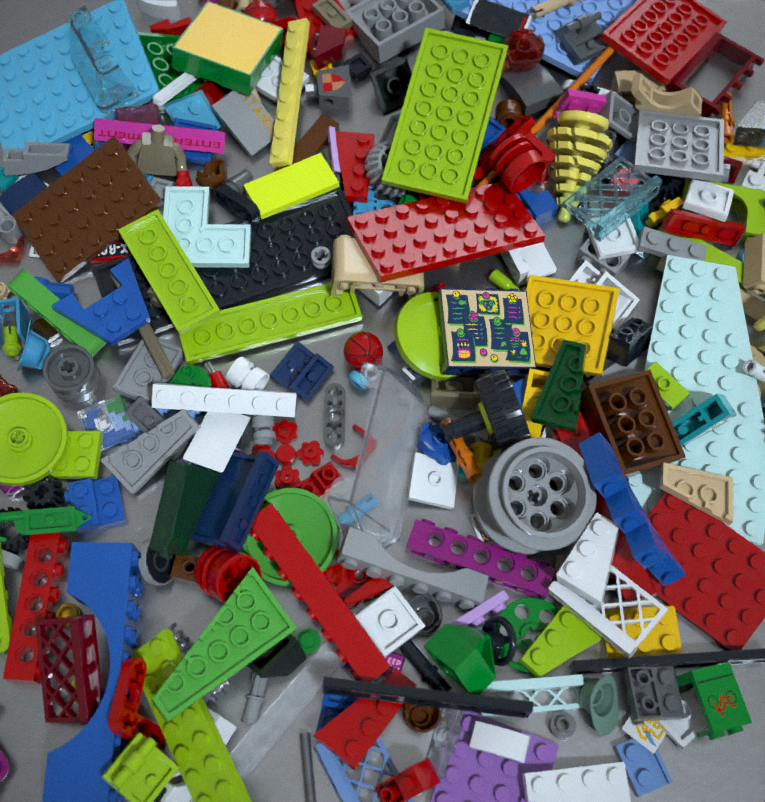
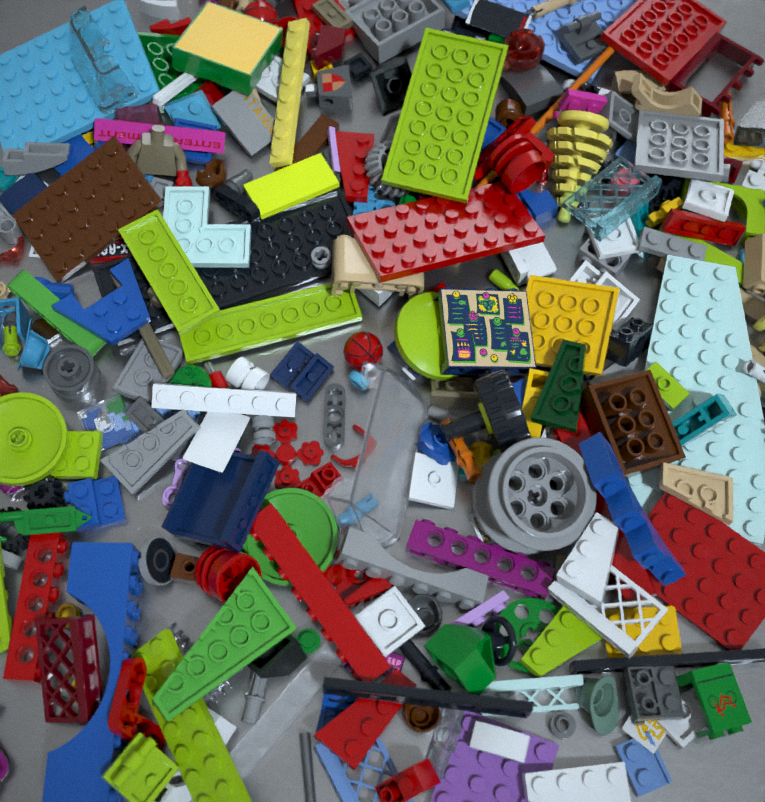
(180, 507): clear green slope -> none

